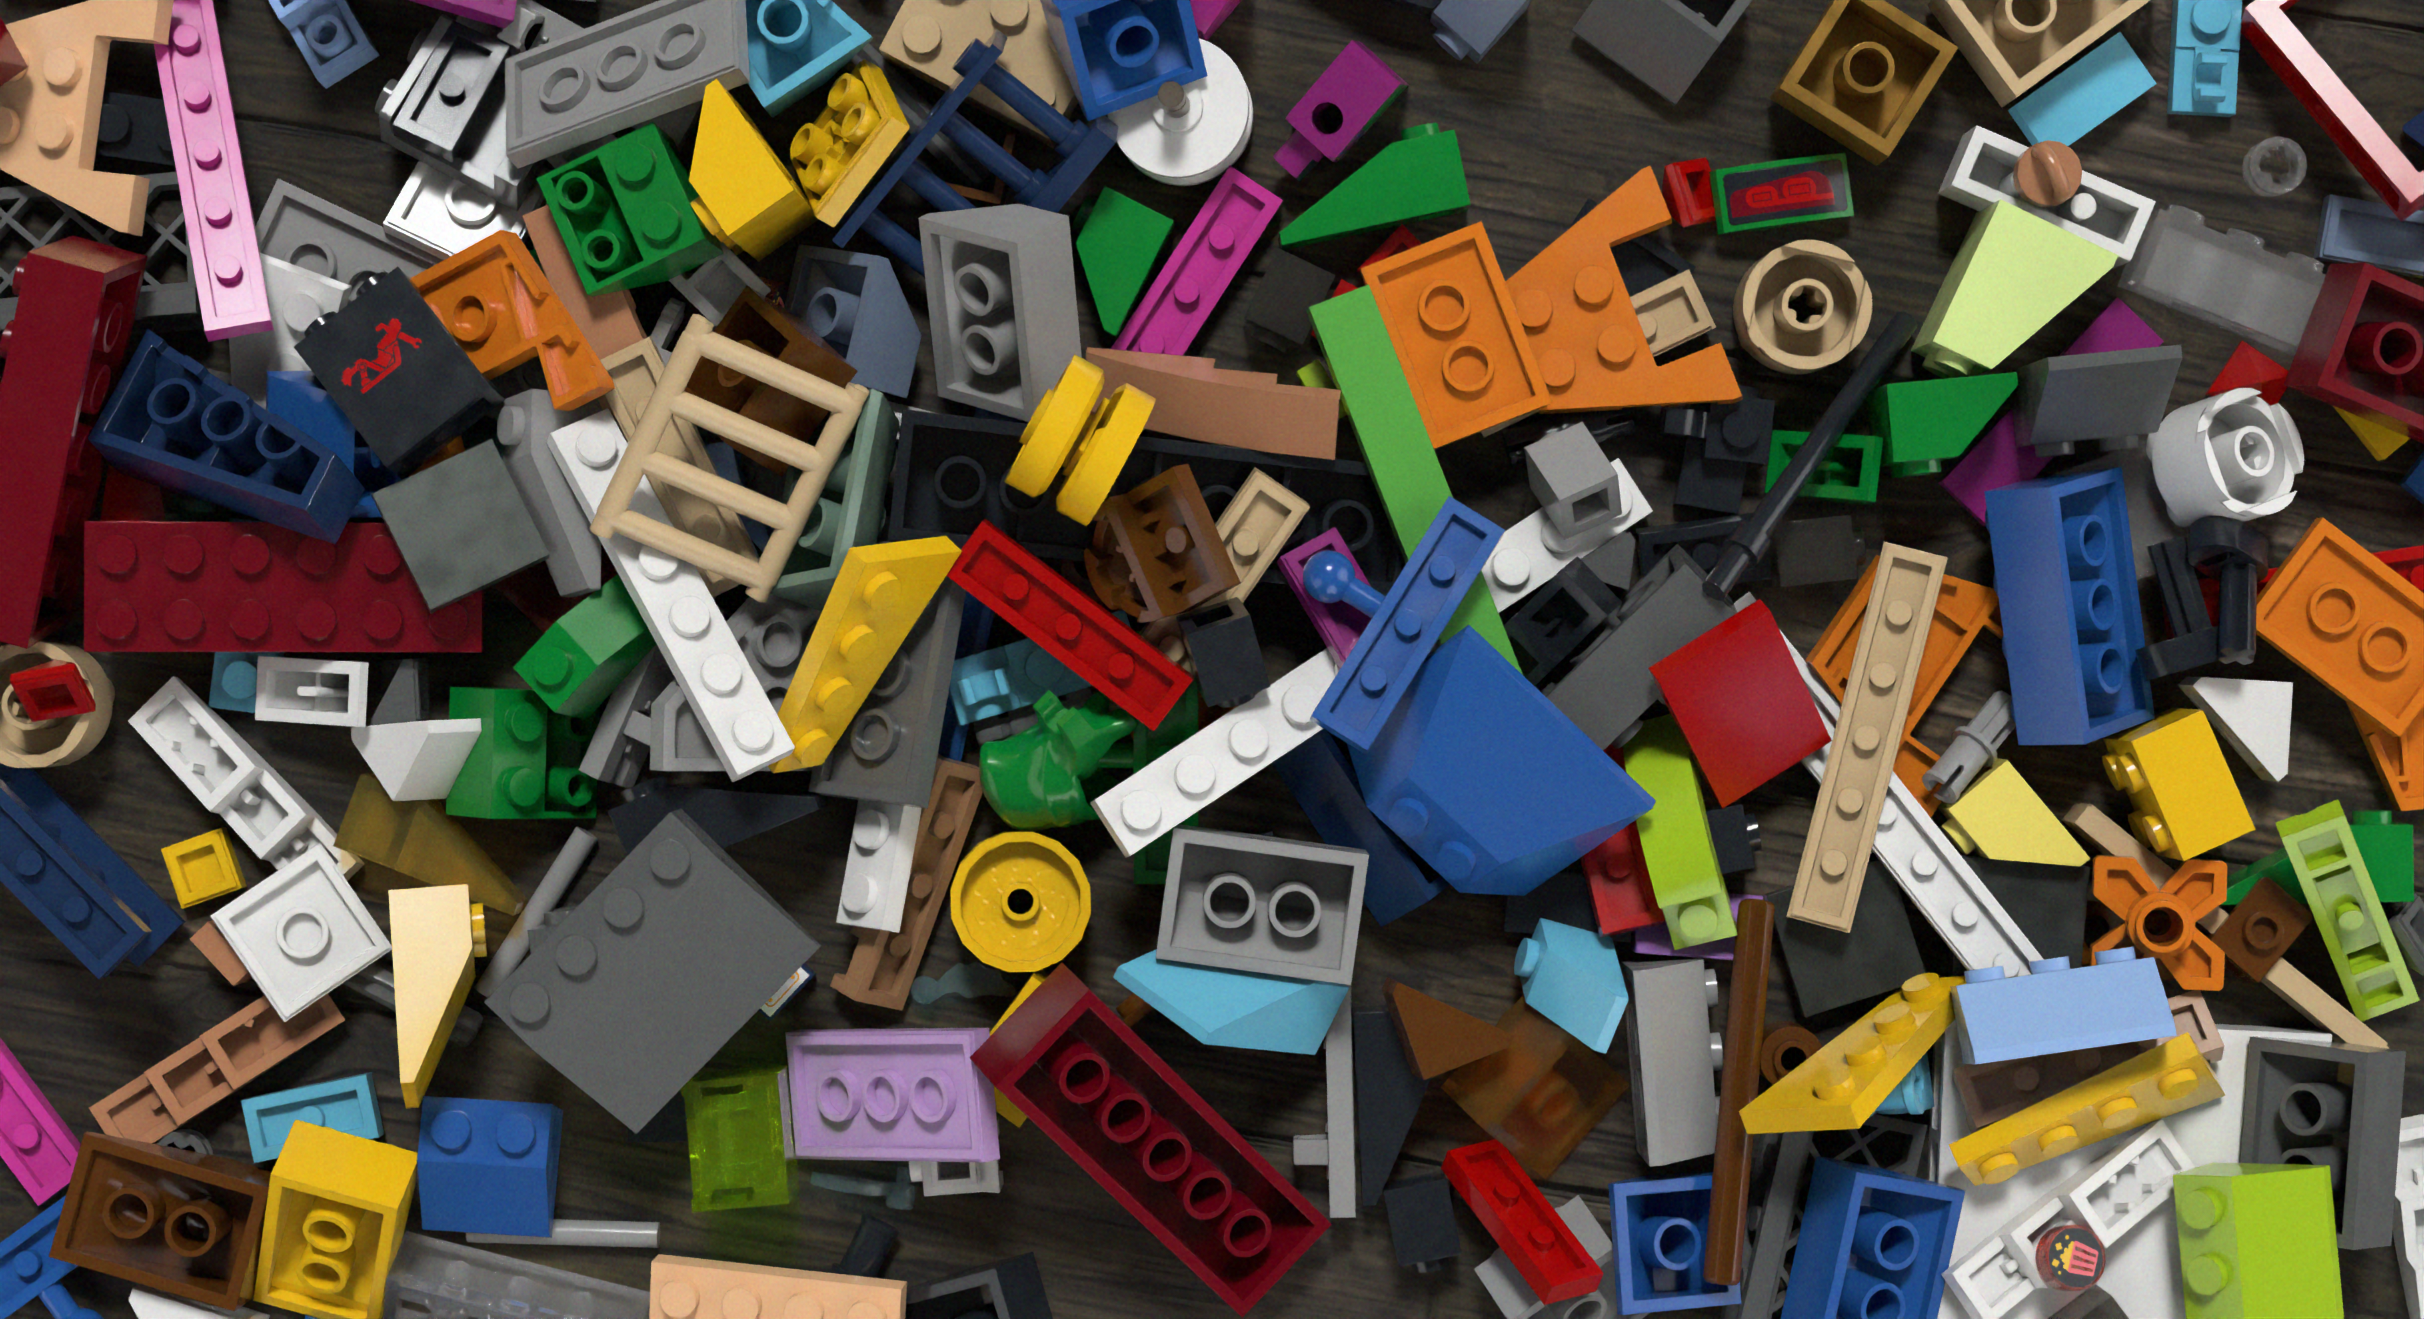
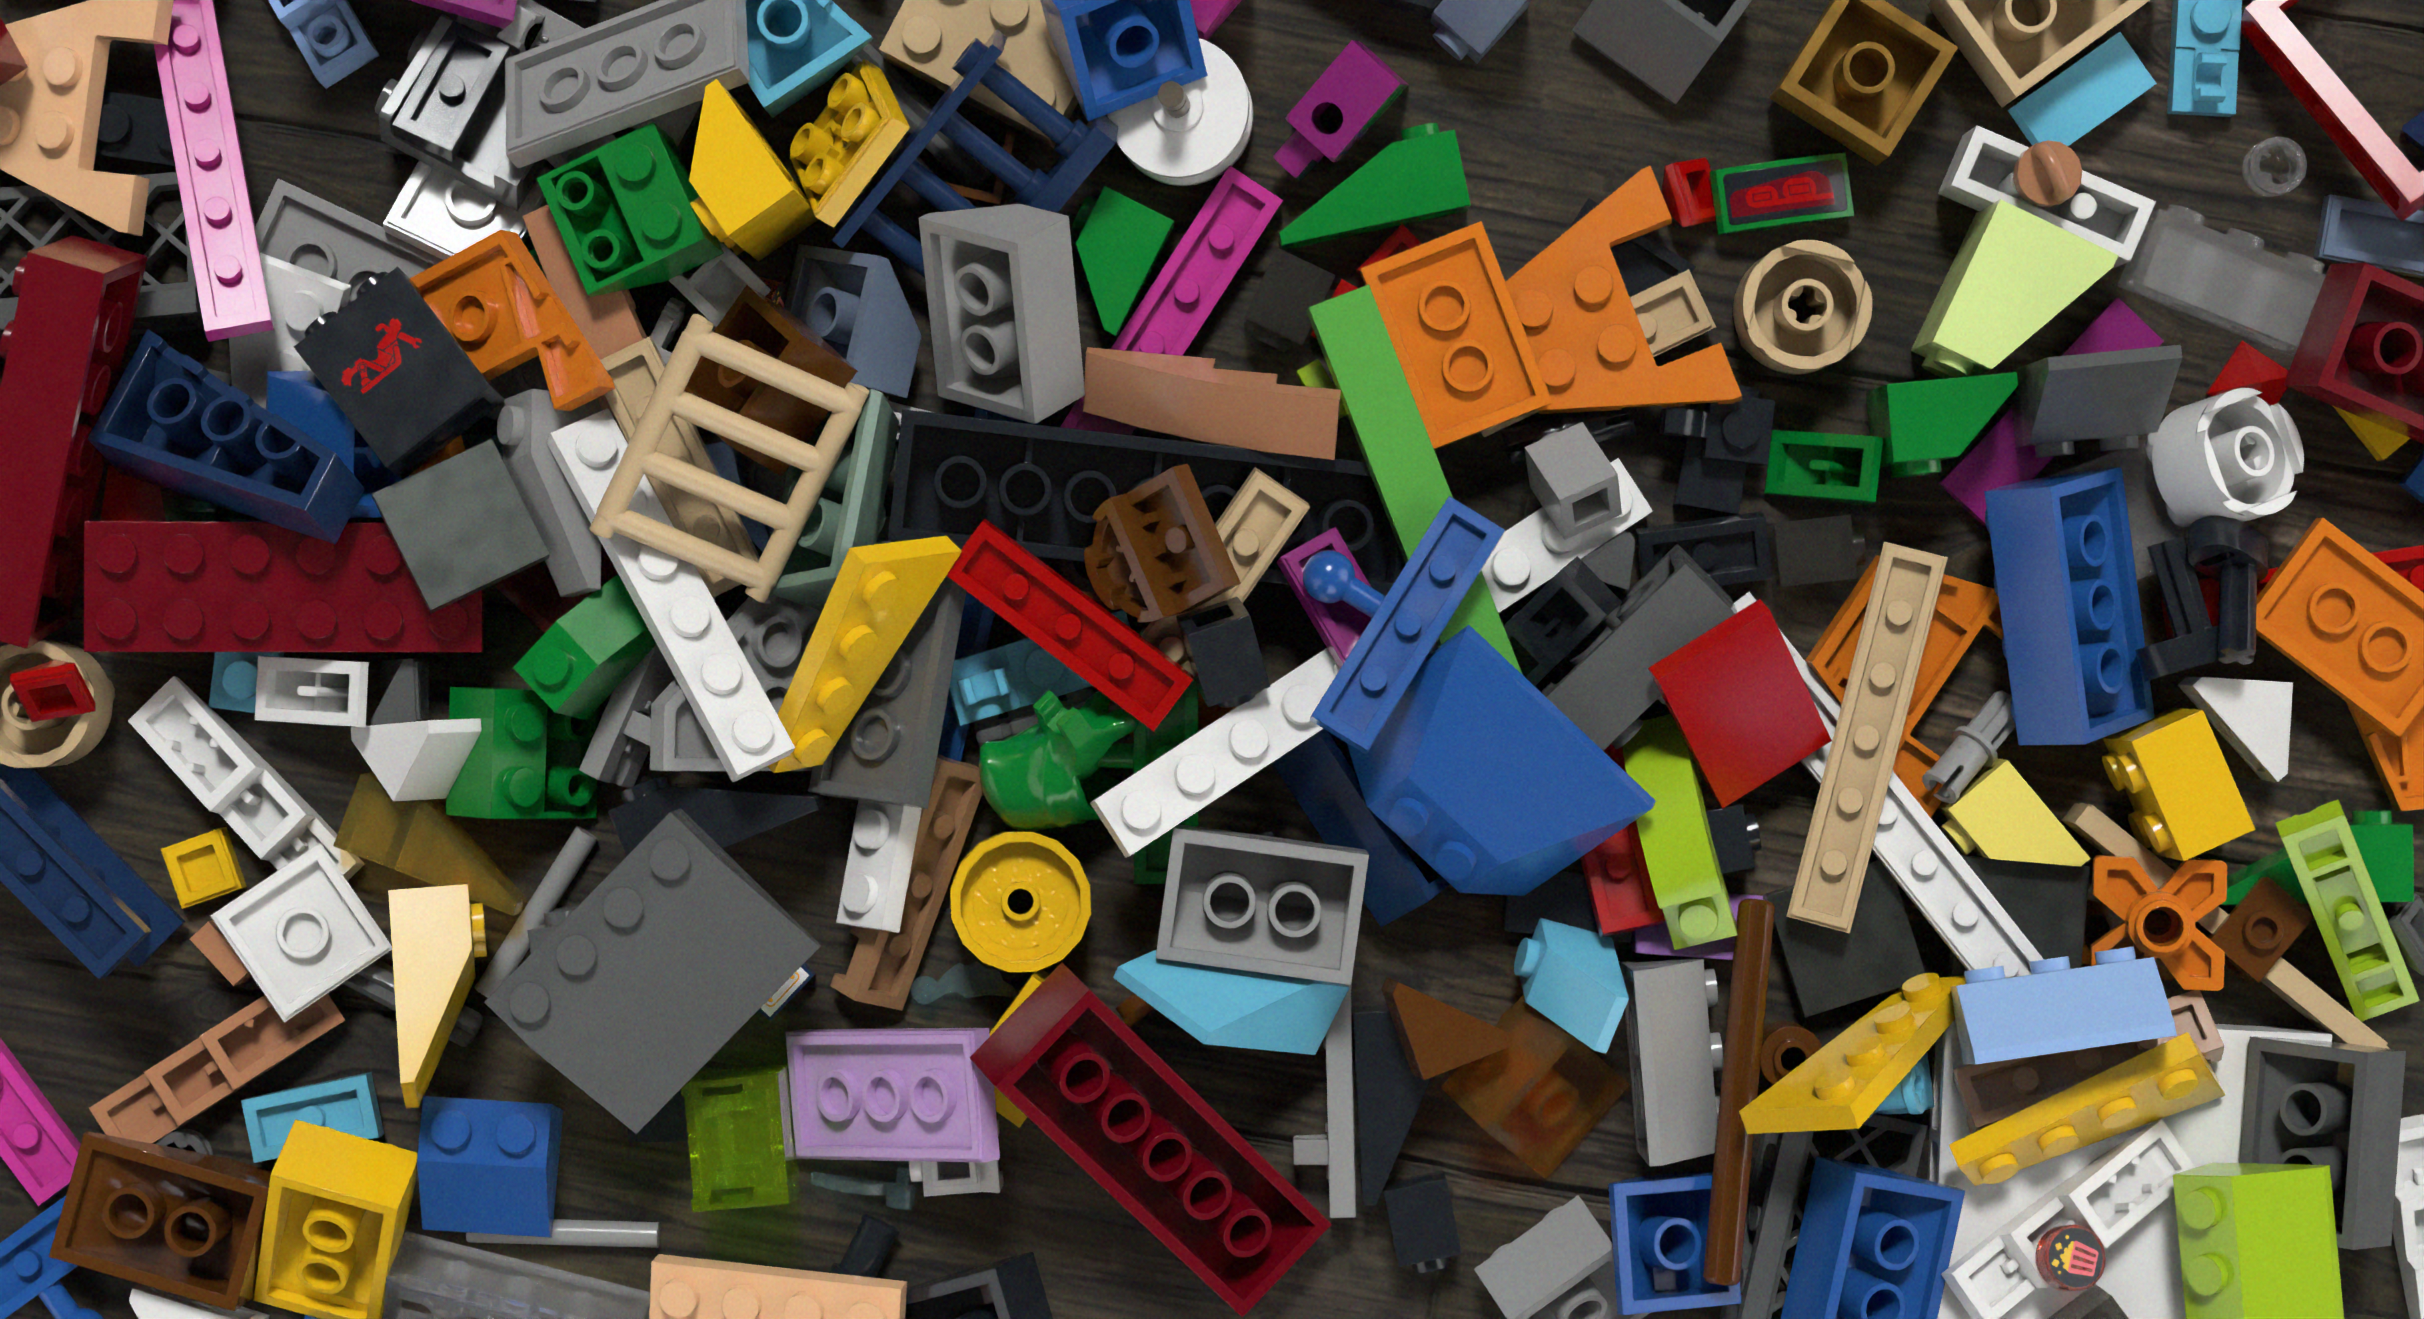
(1082, 441): yellow wheel -> none
(1522, 1221): red plate -> none
(1751, 538): black bar -> none

